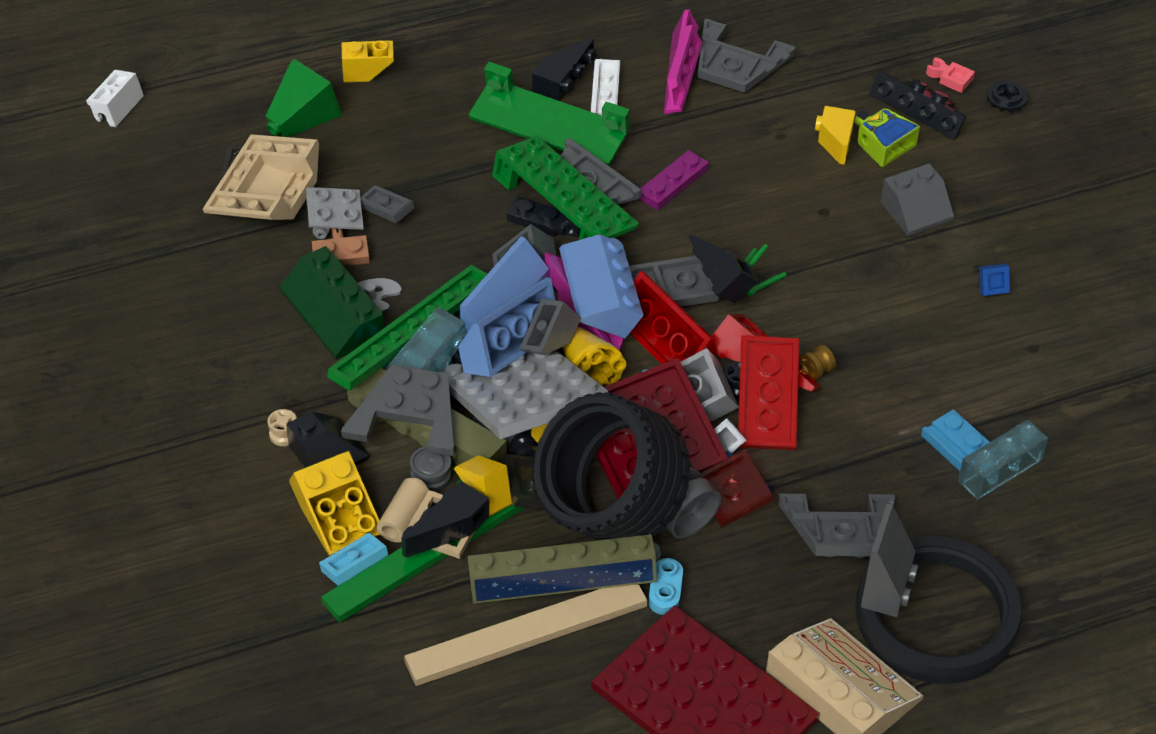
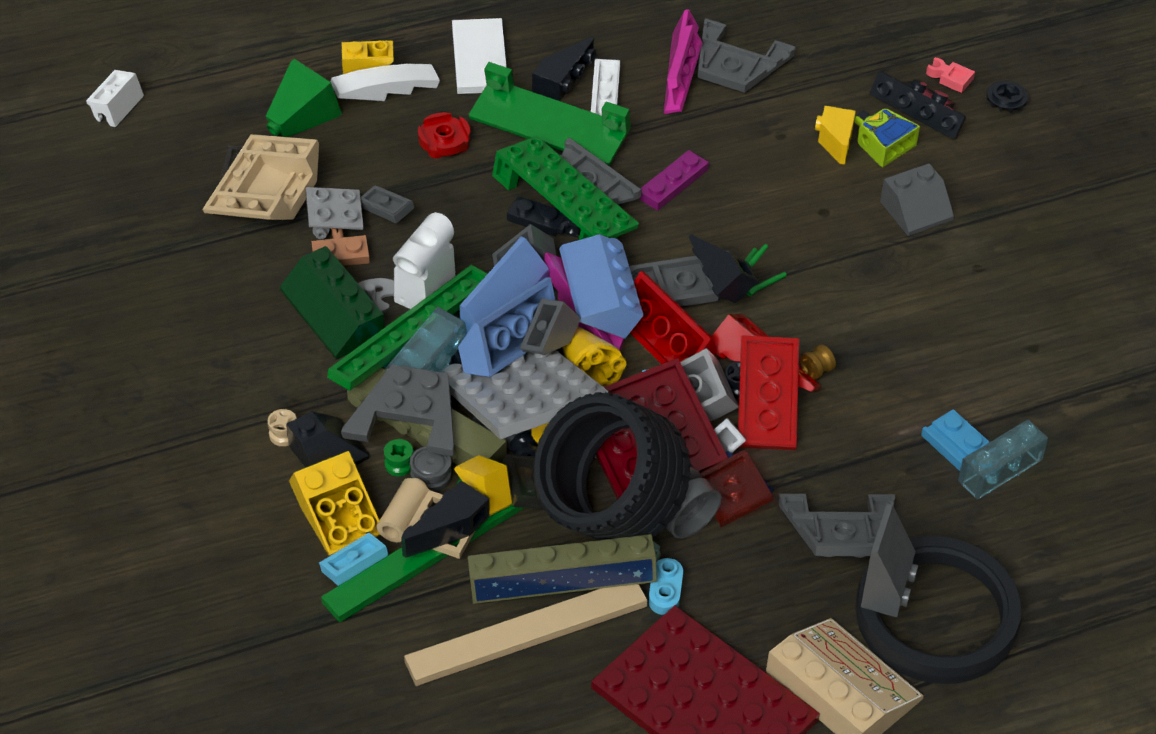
(381, 80): none -> white slope
(397, 457): none -> green wheel
(424, 261): none -> white piece
(456, 137): none -> red plate
(474, 46): none -> white tile
(994, 279): blue tile -> none

